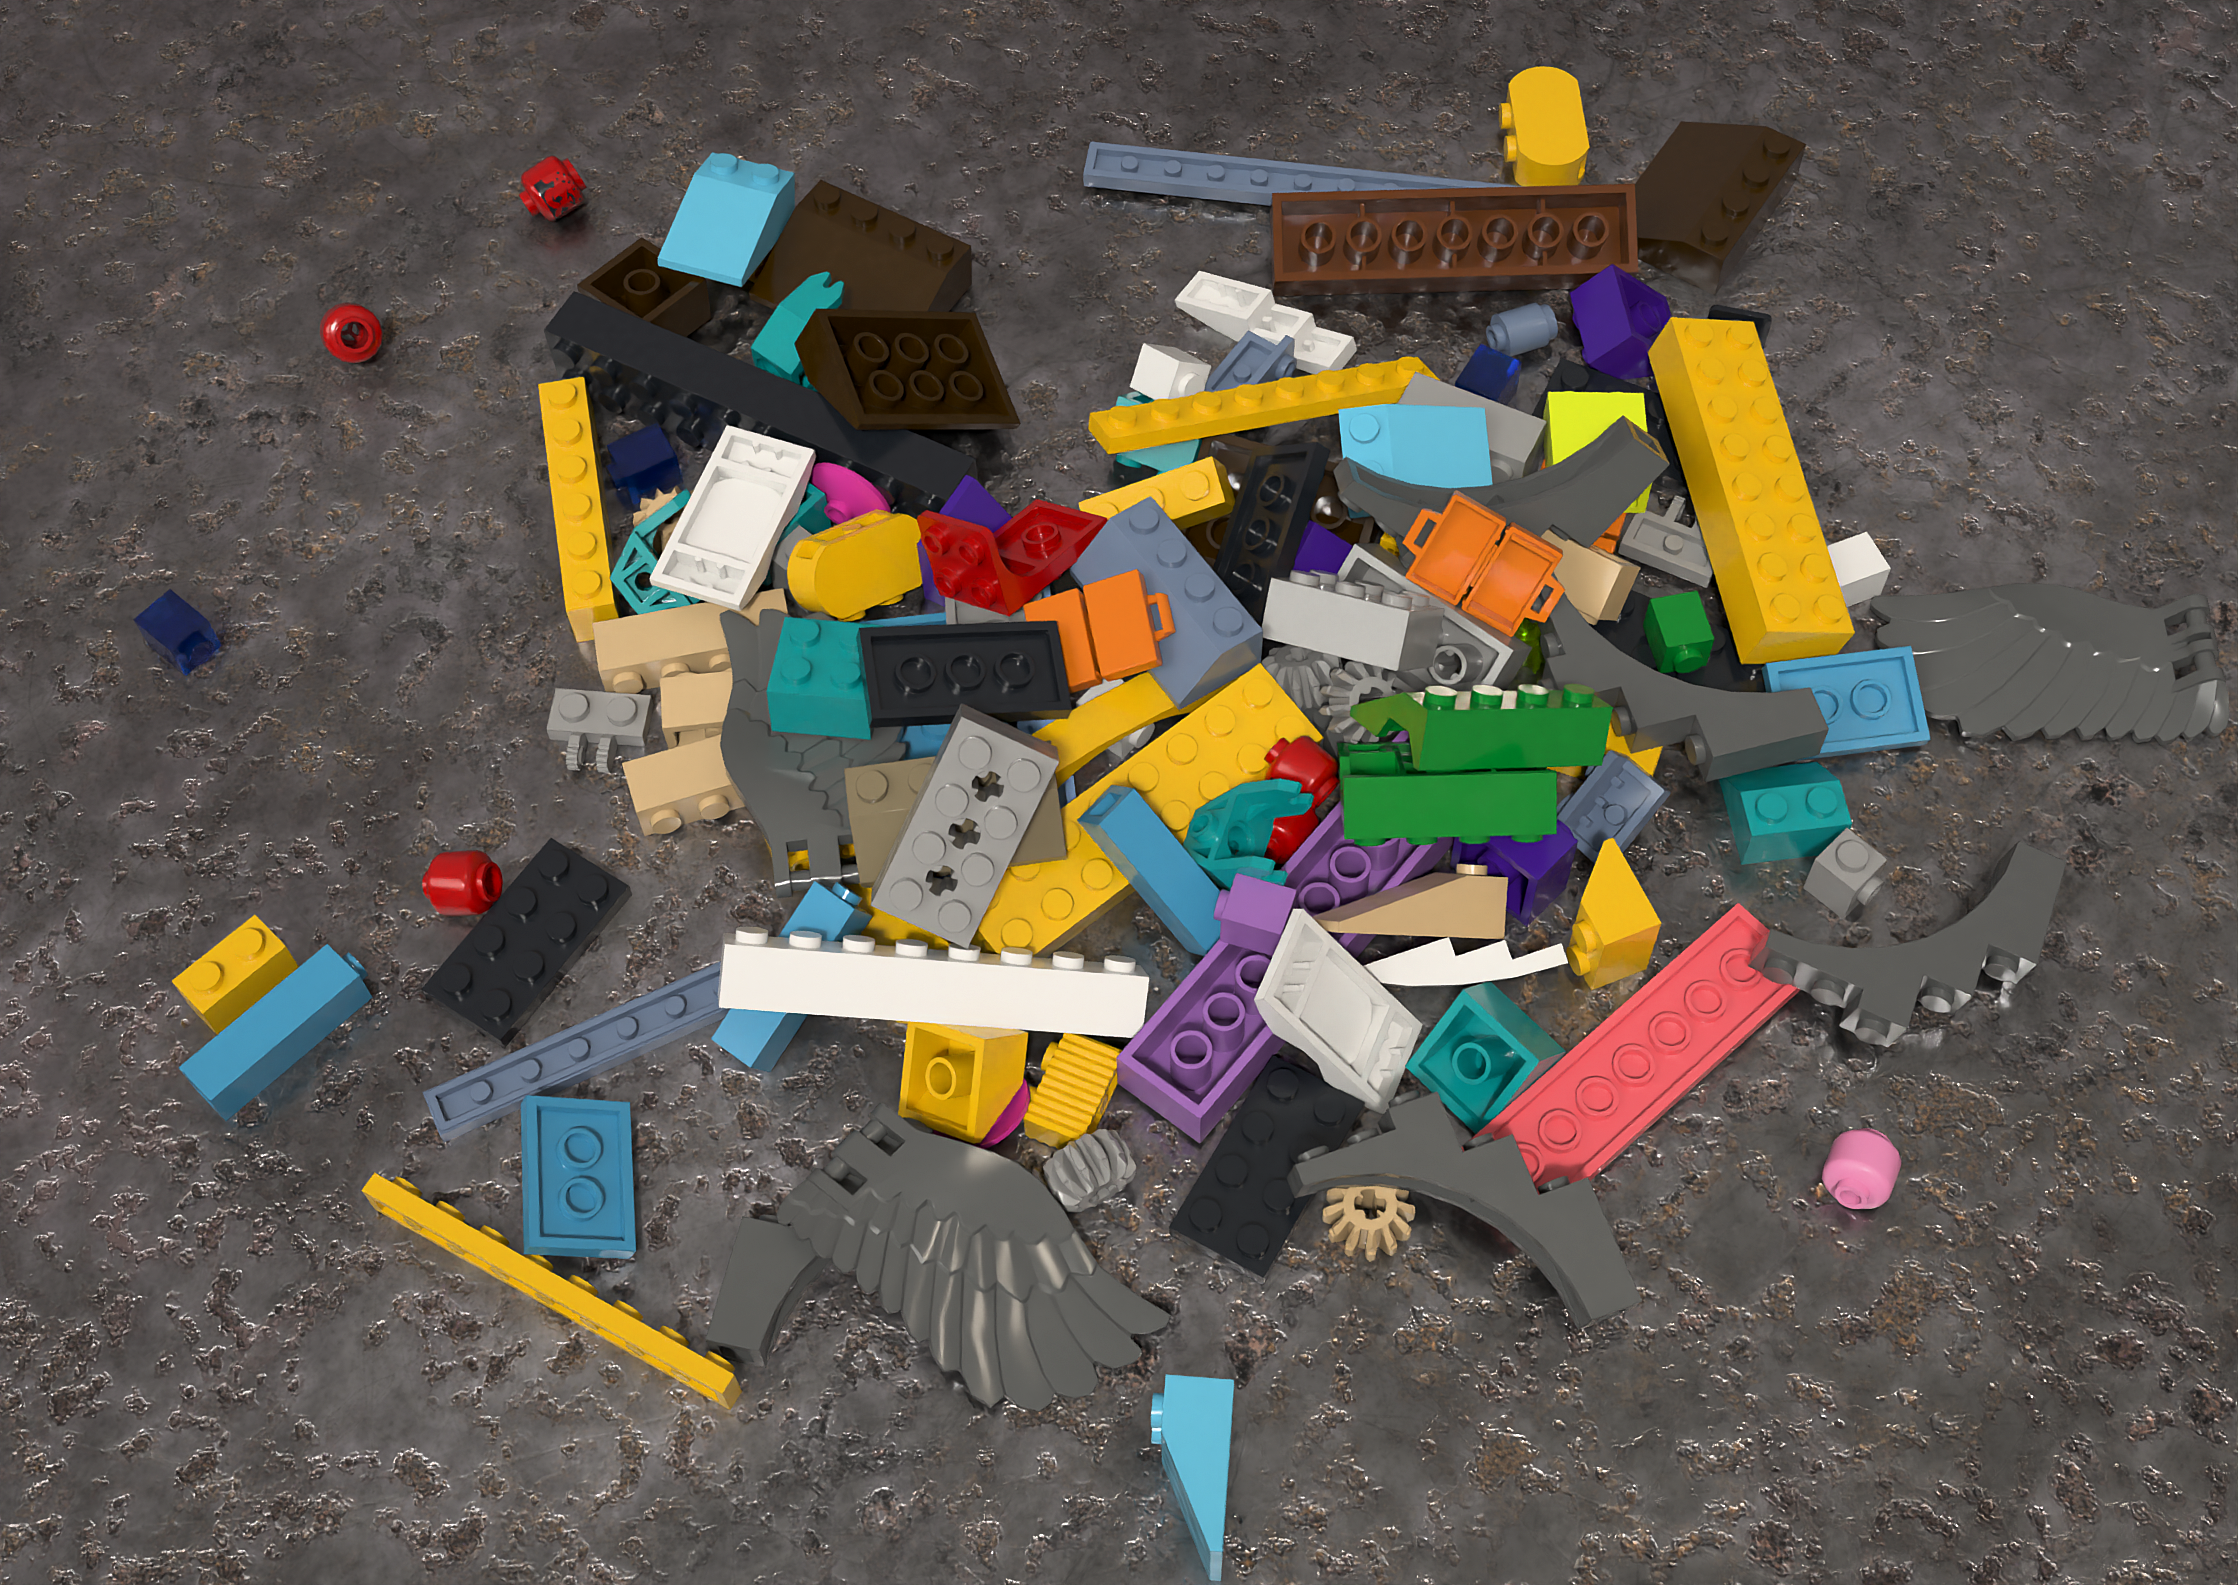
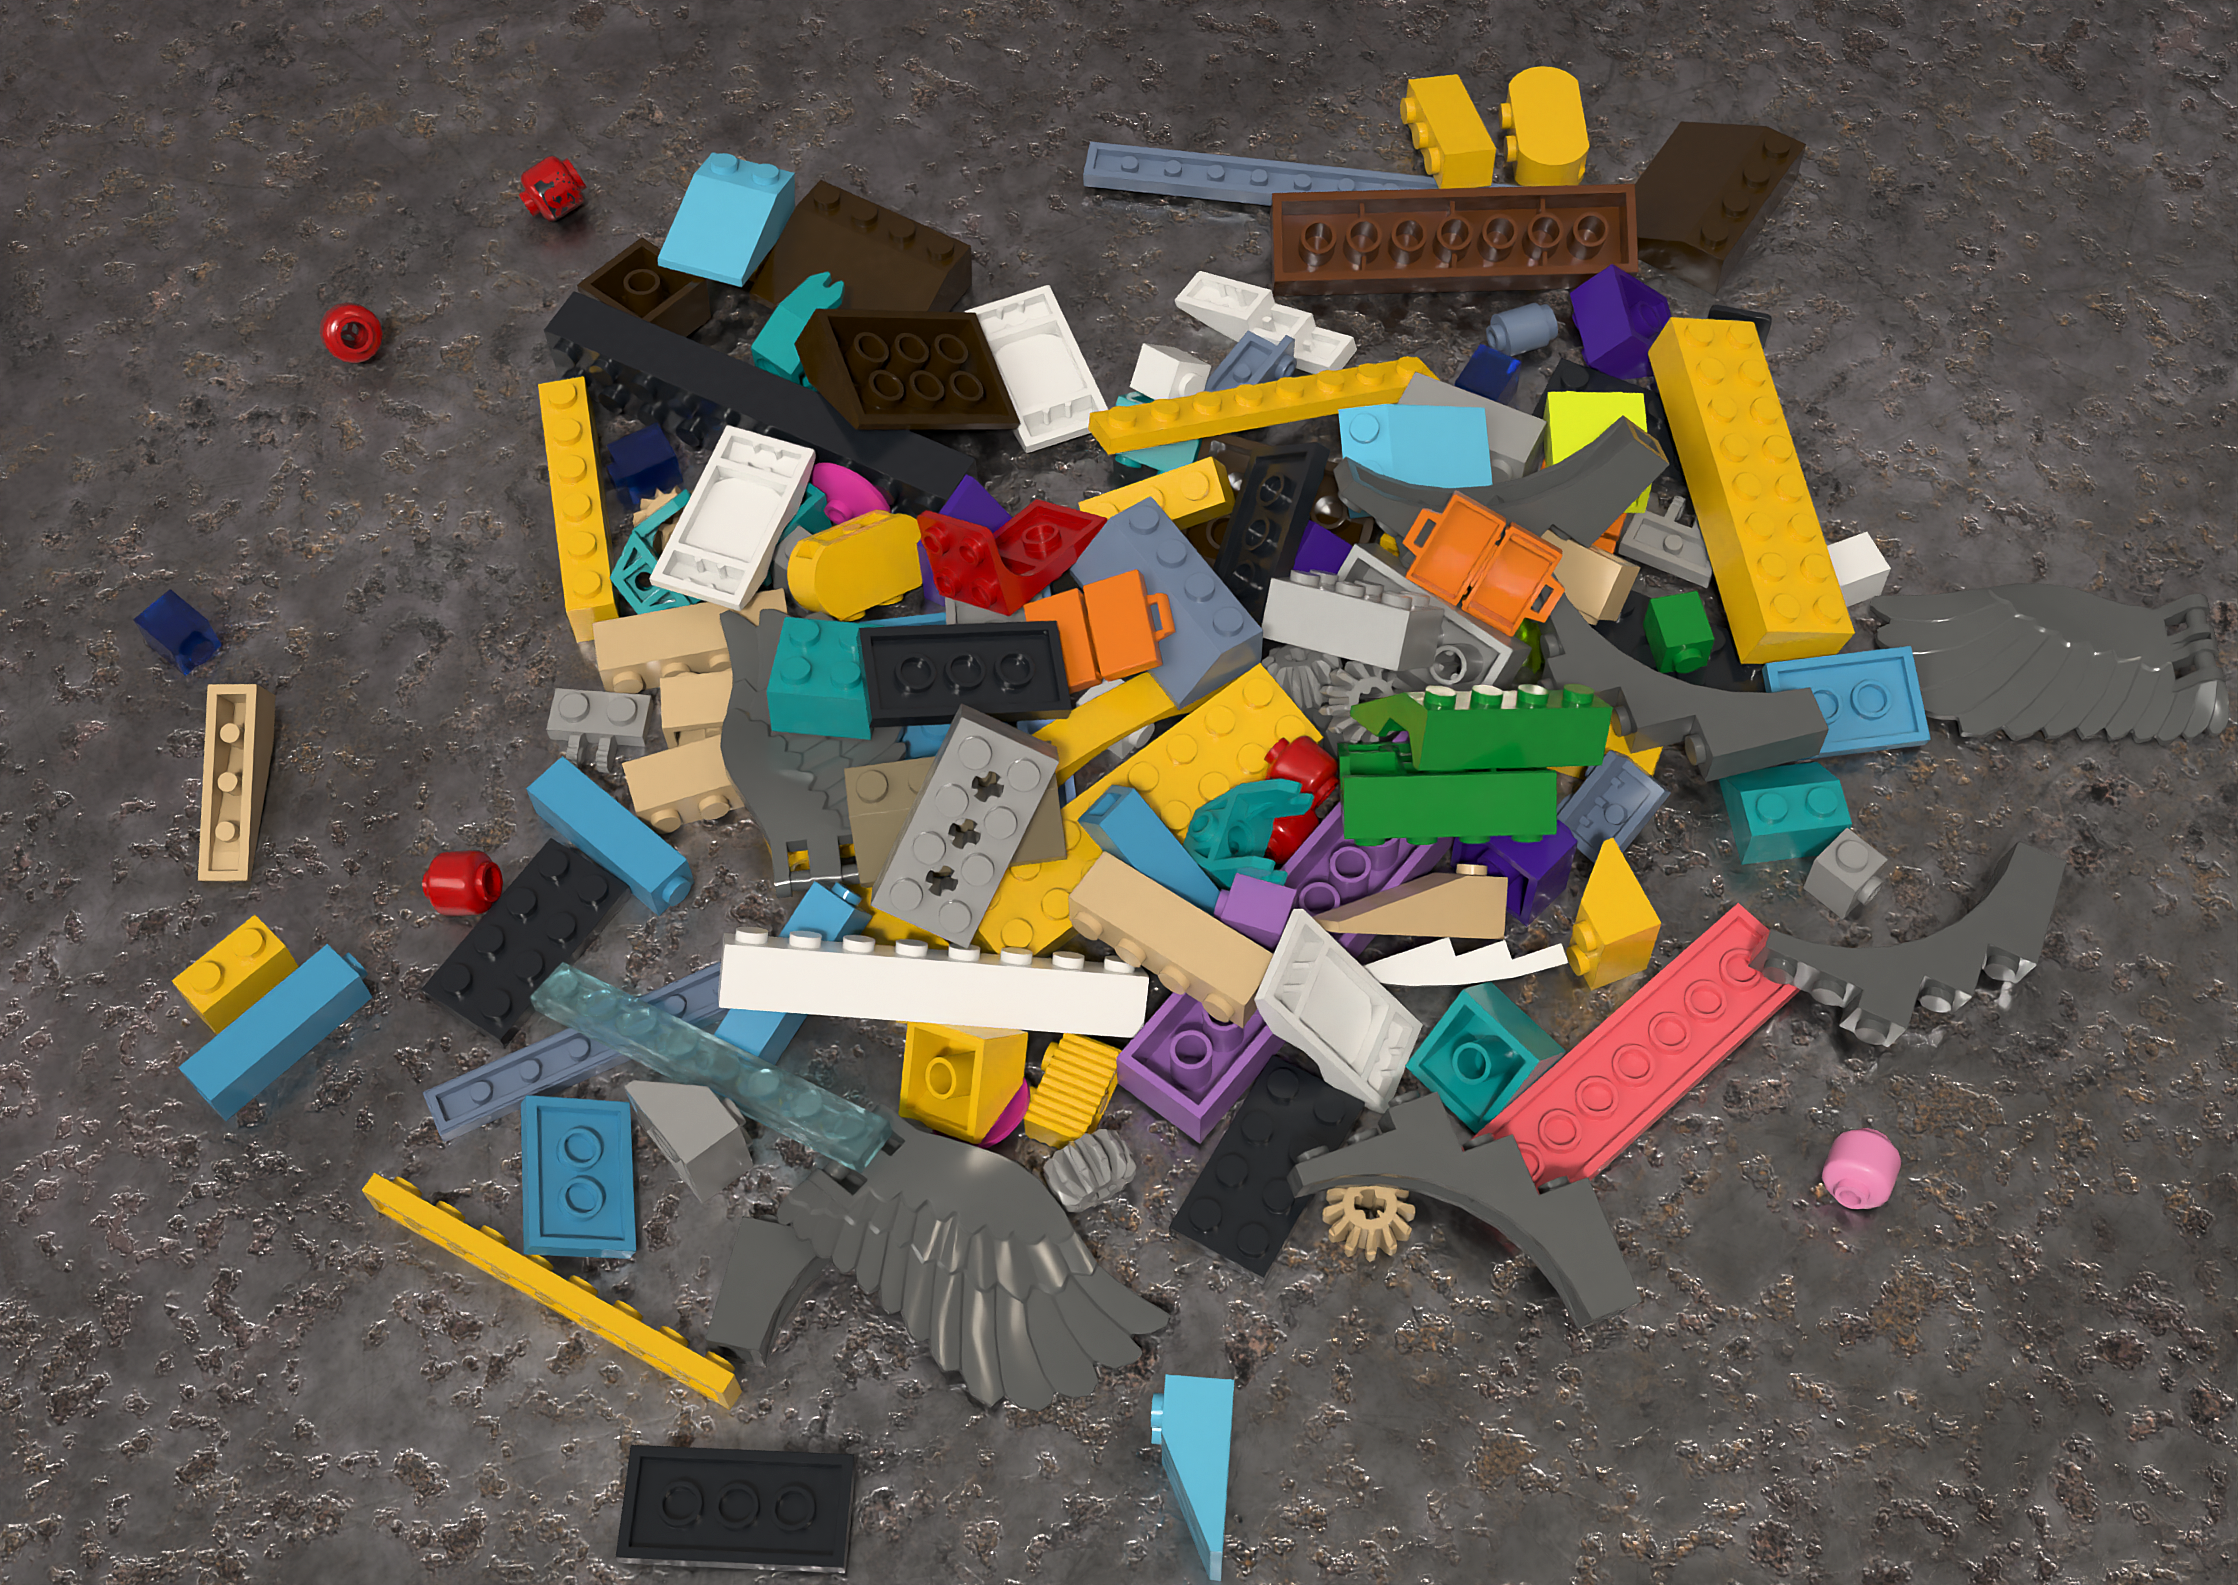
(234, 779): none -> tan slope
(611, 836): none -> dark azure brick
(694, 1133): none -> light grey slope
(701, 1059): none -> clear light blue plate
(737, 1509): none -> black plate
(1040, 367): none -> white slope
(1169, 938): none -> tan brick
(1448, 132): none -> yellow brick

